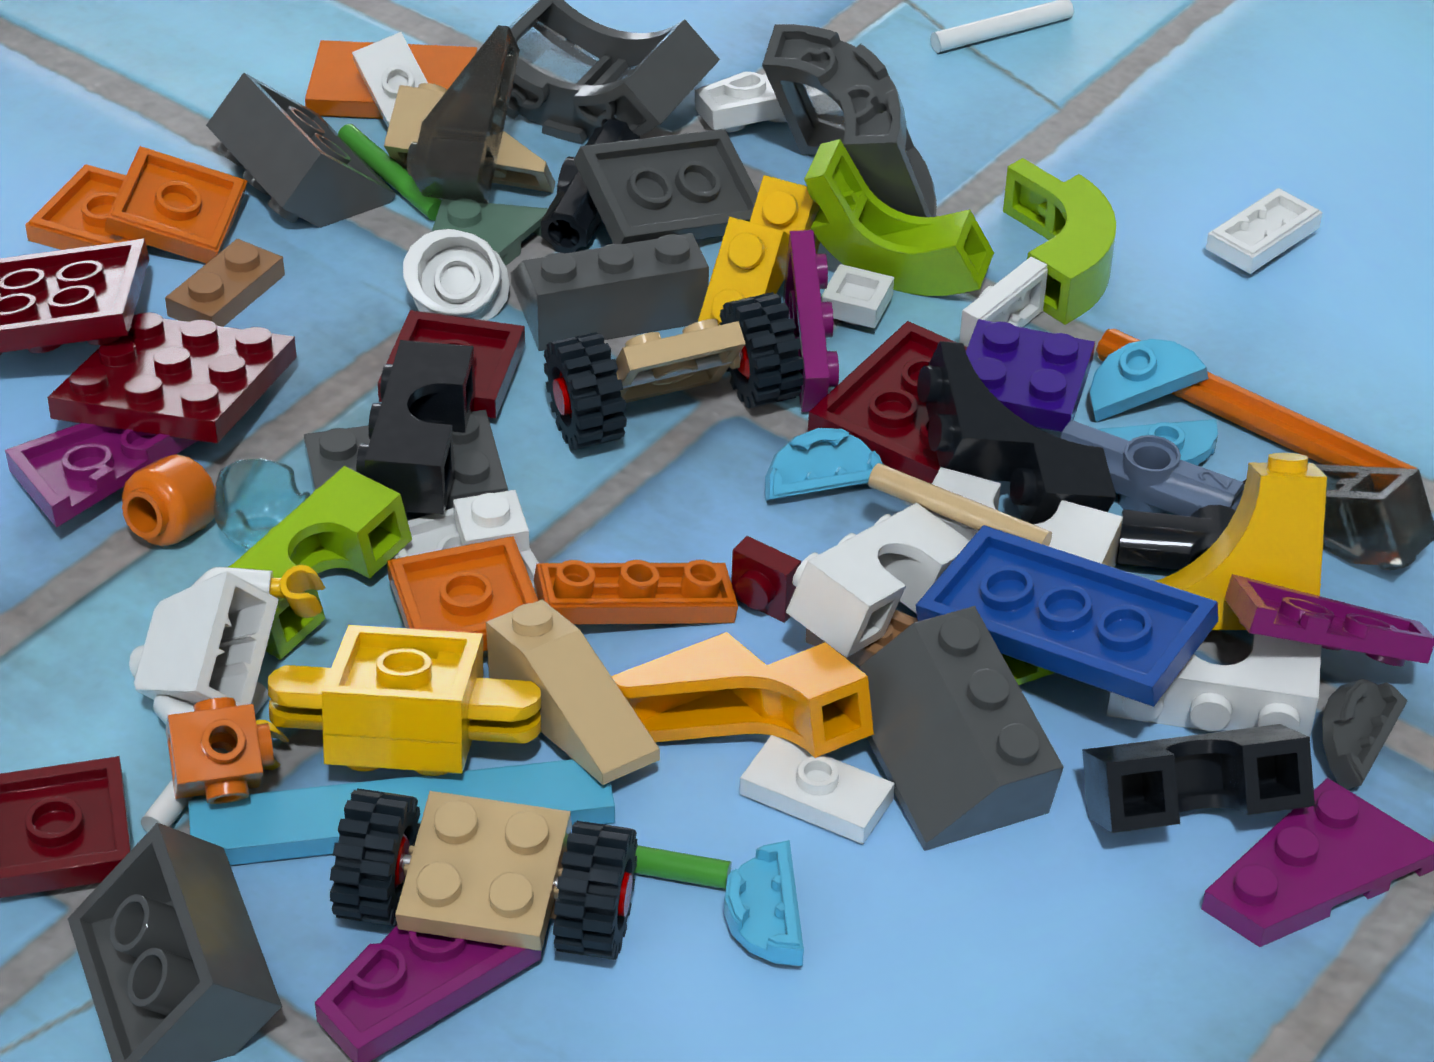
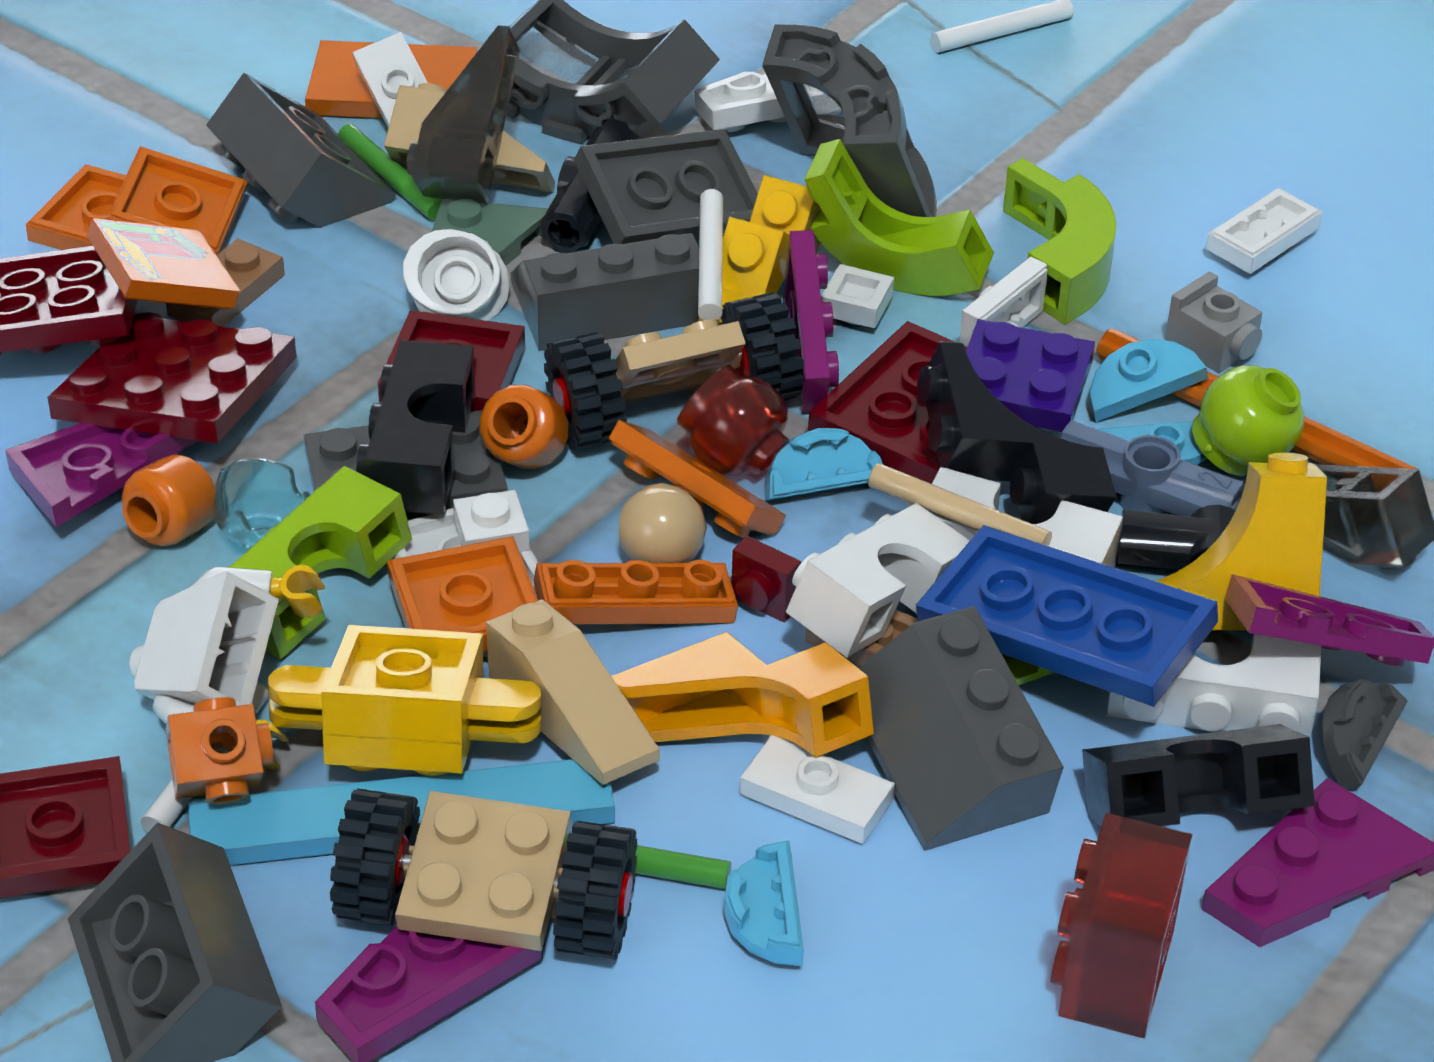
(163, 264): none -> orange tile
(524, 427): none -> orange head
(654, 455): none -> orange tile
(661, 525): none -> tan piece
(710, 255): none -> white bar
(735, 423): none -> clear red piece
(1120, 924): none -> clear red brick
(1213, 323): none -> light grey brick
(1248, 417): none -> lime piece

